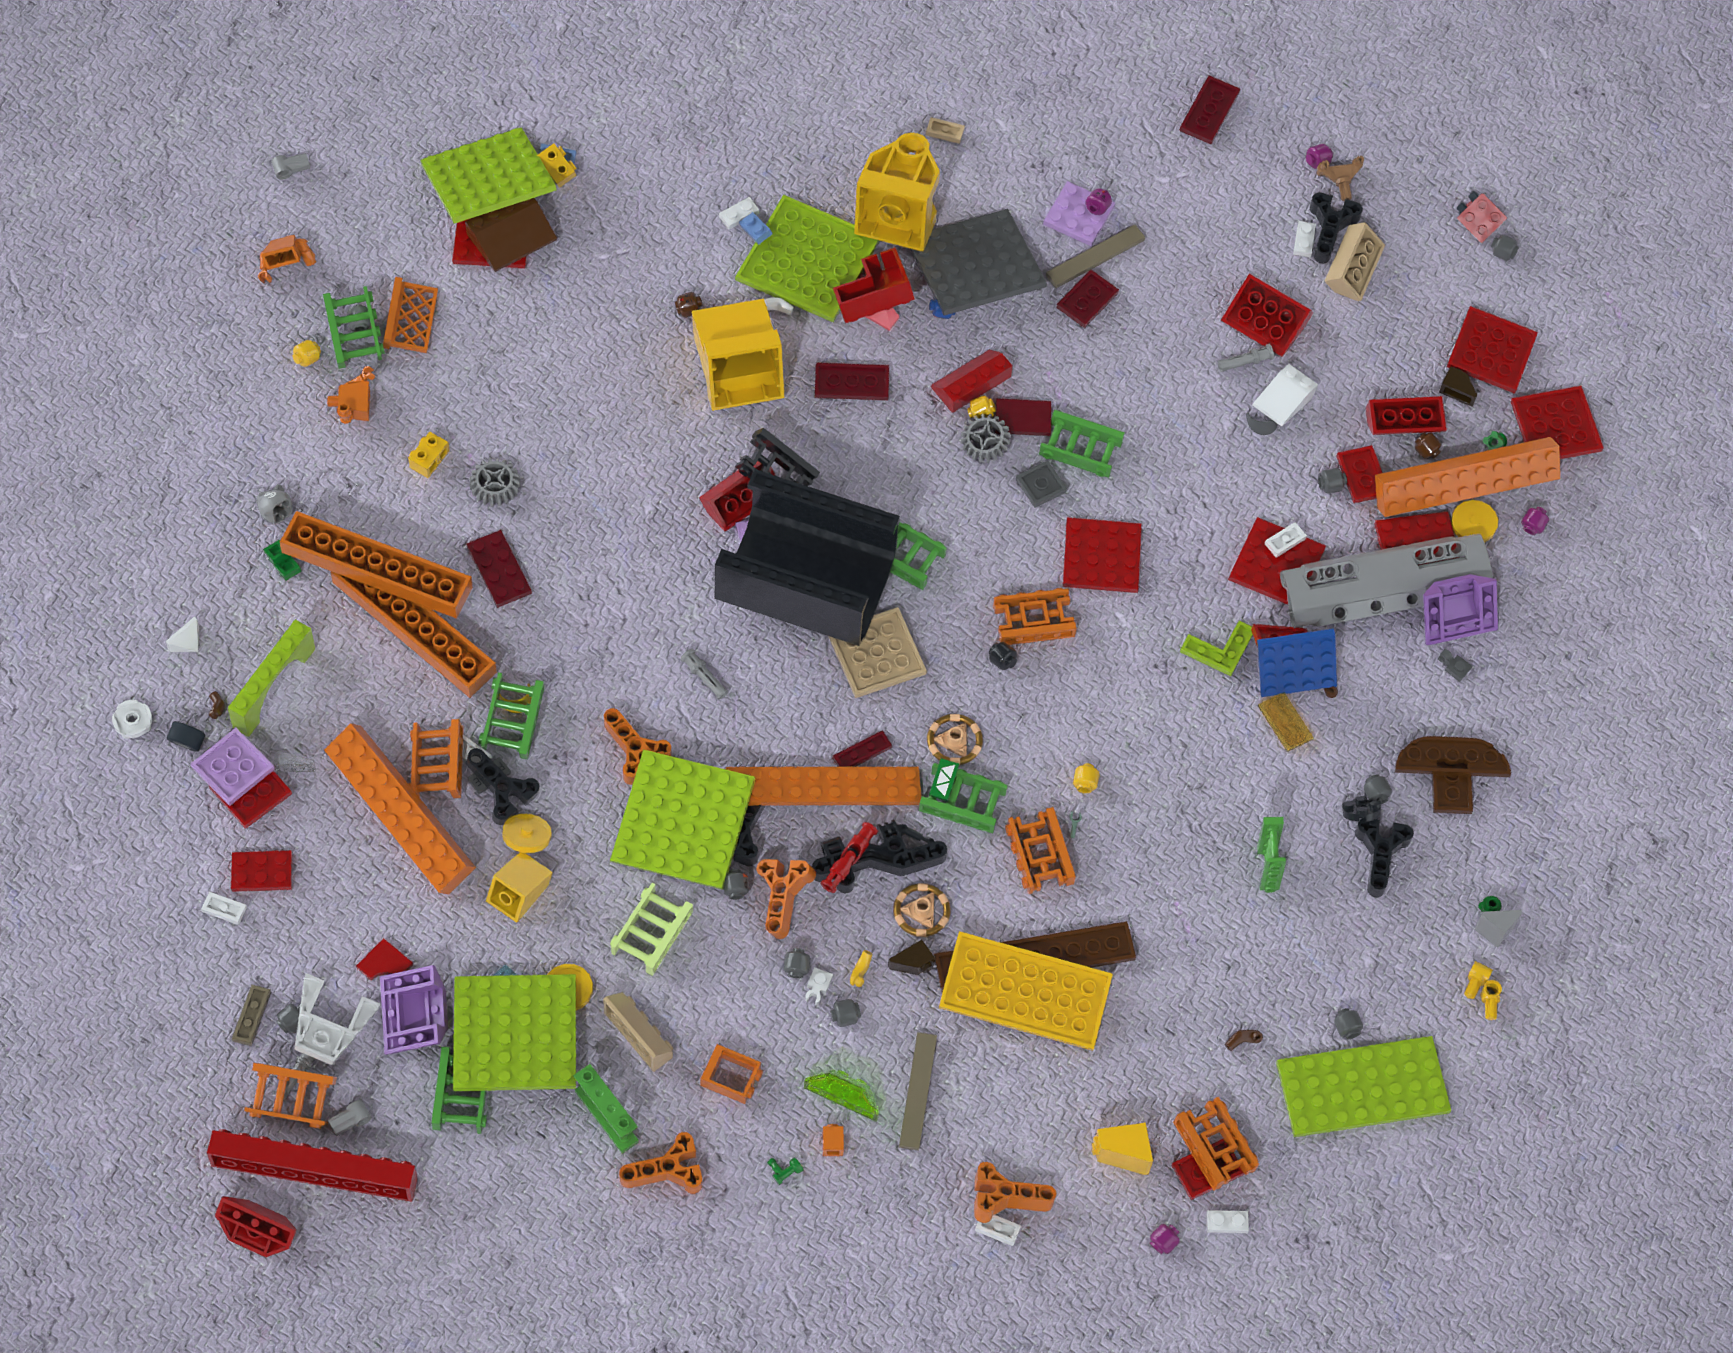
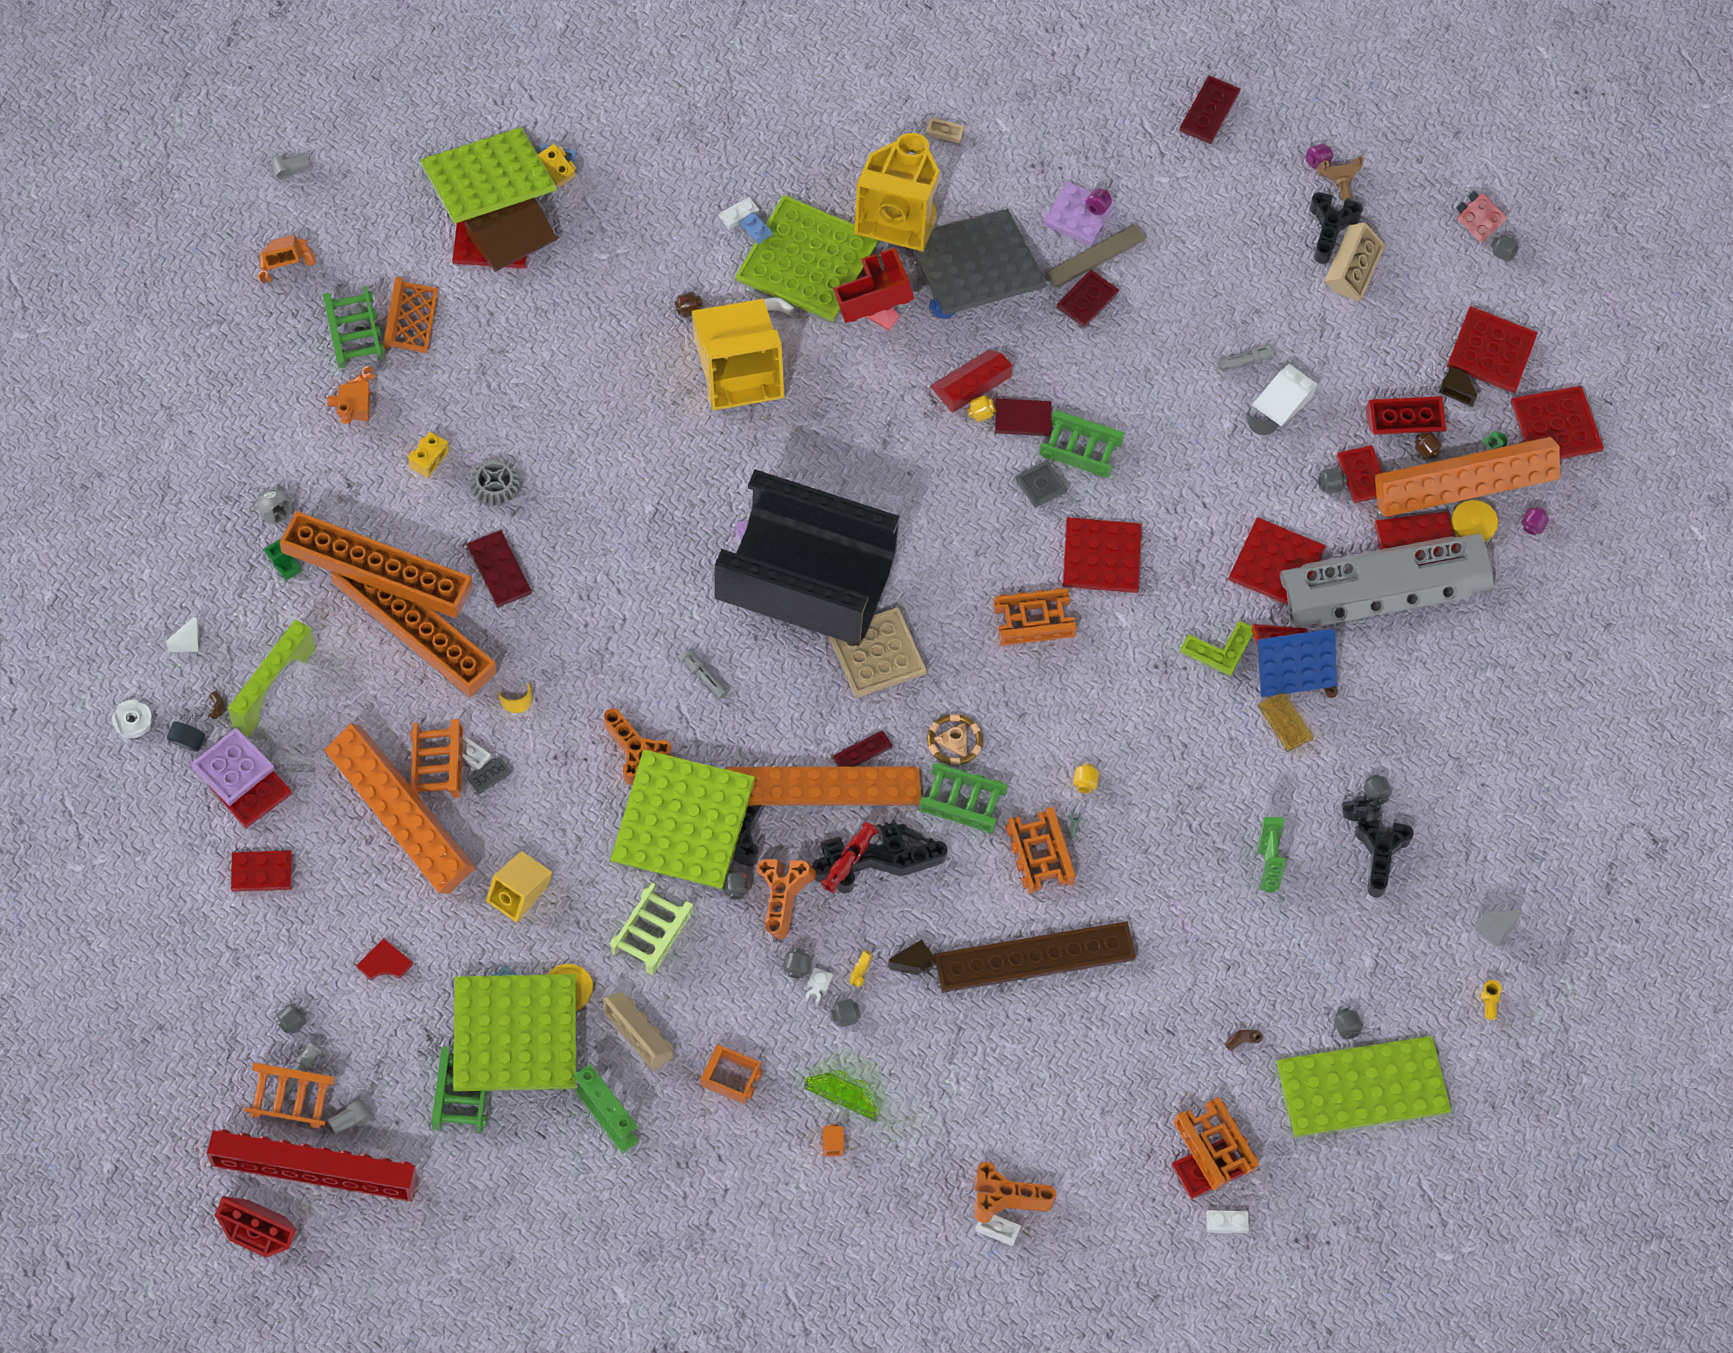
(224, 908): white plate -> none
(251, 1015): dark tan tile -> none
(306, 353): yellow head -> none
(322, 1037): white wing -> none
(413, 1009): medium lavender slope -> none
(515, 786): black beam -> none
(526, 833): yellow wheel -> none
(527, 728): bright green fence -> none
(678, 1175): orange beam -> none
(730, 499): red slope -> none
(780, 454): black fence -> none
(781, 1174): green piece -> none
(852, 381): dark red plate -> none
(902, 569): bright green fence -> none
(918, 1091): dark tan tile -> none
(921, 910): light nougat piece -> none
(944, 779): green tile -> none
(999, 442): light grey gear -> none
(1003, 656): black head -> none
(1025, 991): yellow plate -> none
(1124, 1147): yellow slope -> none
(1164, 1238): magenta head -> none
(1267, 315): red slope -> none
(1285, 539): white plate -> none
(1304, 239): white plate -> none
(1451, 765): reddish brown plate -> none
(1456, 667): dark grey plate -> none
(1460, 608): medium lavender slope -> none
(1477, 977): yellow axle -> none
(1489, 901): green brick -> none

